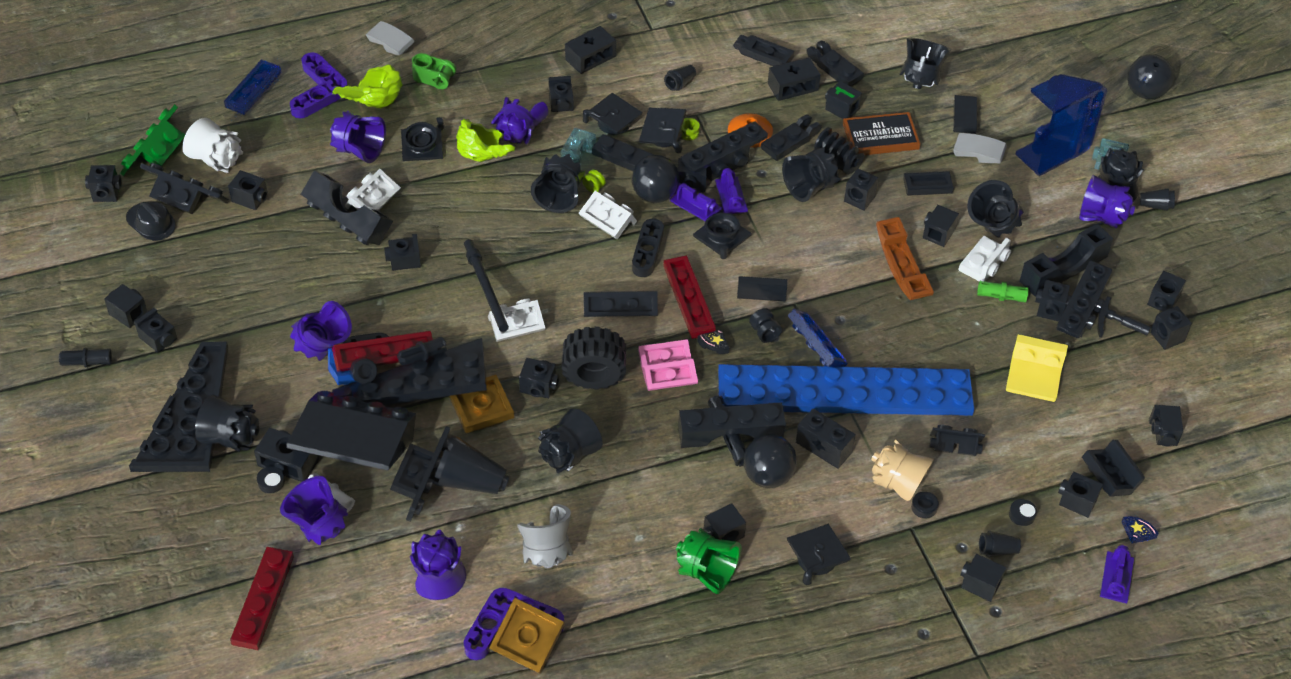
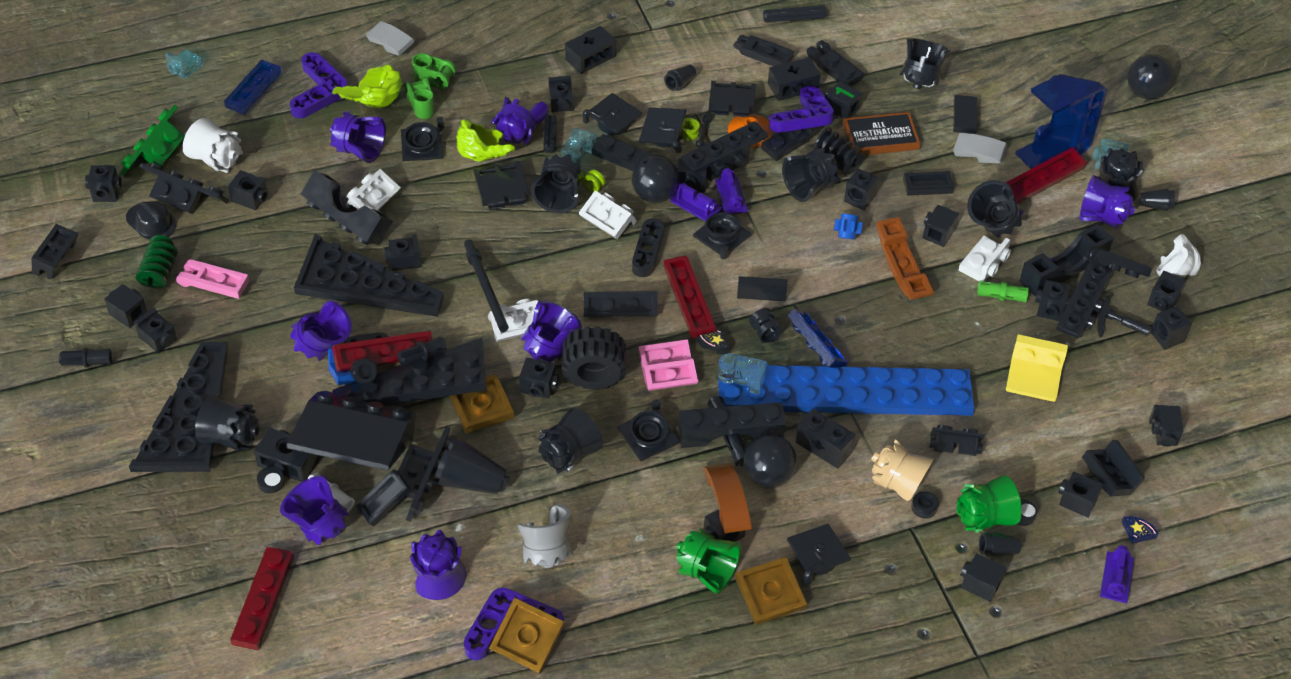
(53, 250): none -> black hinge
(157, 262): none -> dark green piece
(184, 63): none -> clear light blue bracket
(213, 278): none -> bright pink plate
(355, 279): none -> black wing
(383, 497): none -> black tile
(421, 98): none -> bright green piece
(501, 186): none -> black plate
(549, 330): none -> dark purple hat
(550, 134): none -> black axle
(648, 433): none -> black hat
(707, 118): none -> black hinge
(729, 497): none -> dark orange slope
(732, 98): none -> black plate
(743, 371): none -> clear light blue leg
(770, 591): none -> pearl gold plate
(794, 13): none -> black axle
(815, 113): none -> dark purple beam
(848, 226): none -> blue gear
(989, 504): none -> green hat
(1046, 174): none -> dark red plate
(1117, 262): none -> black hinge
(1182, 260): none -> white hair

